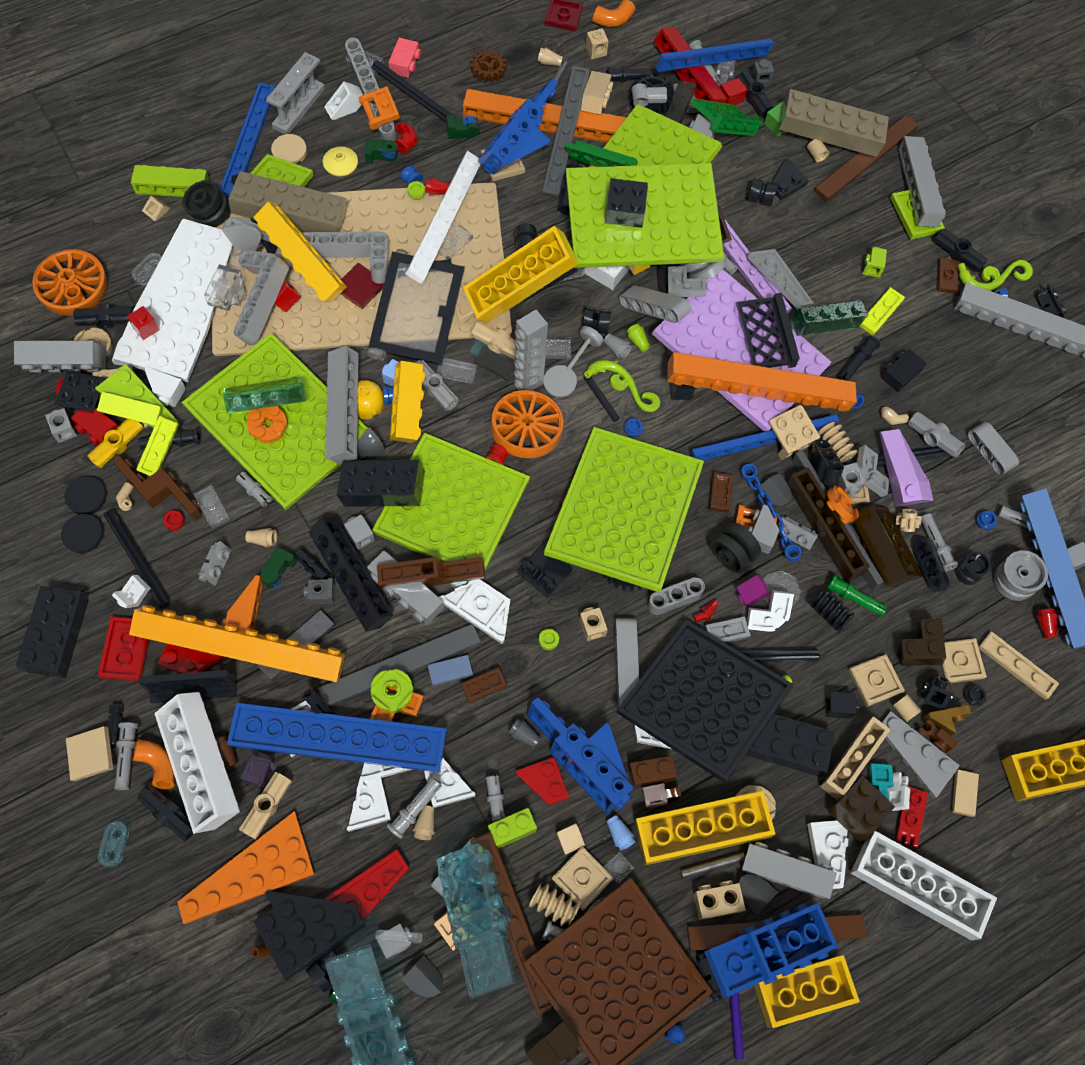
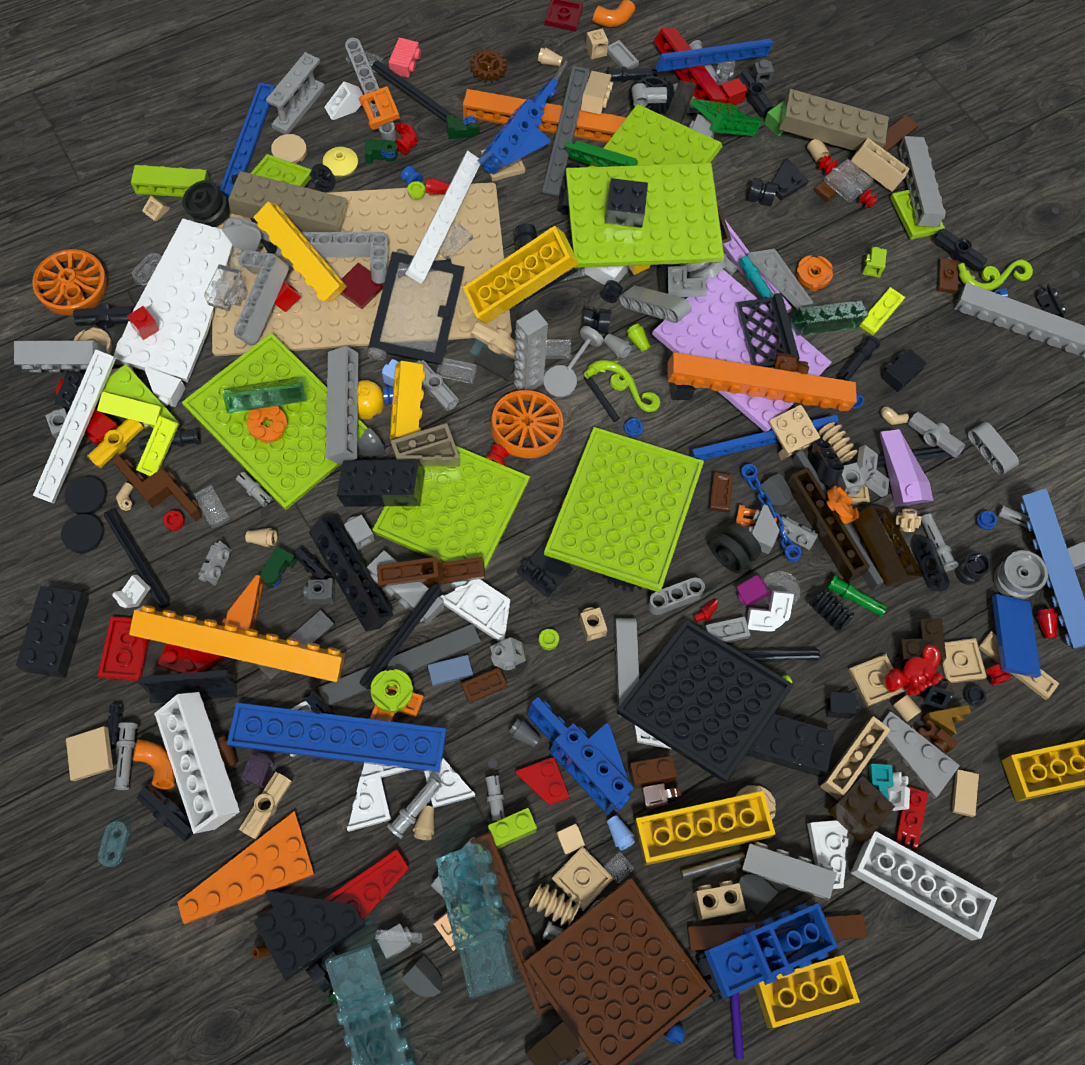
(74, 426): none -> white plate
(326, 174): none -> black gear
(401, 635): none -> black axle
(428, 446): none -> dark tan wedge
(507, 653): none -> light grey brick
(611, 291): none -> black wheel
(622, 55): none -> light grey tile
(754, 275): none -> teal pin
(788, 363): none -> reddish brown plate
(811, 280): none -> orange plate
(848, 181): none -> clear plate
(880, 164): none -> tan brick
(916, 674): none -> red animal
(997, 676): none -> red wheel
(1016, 636): none -> blue tile

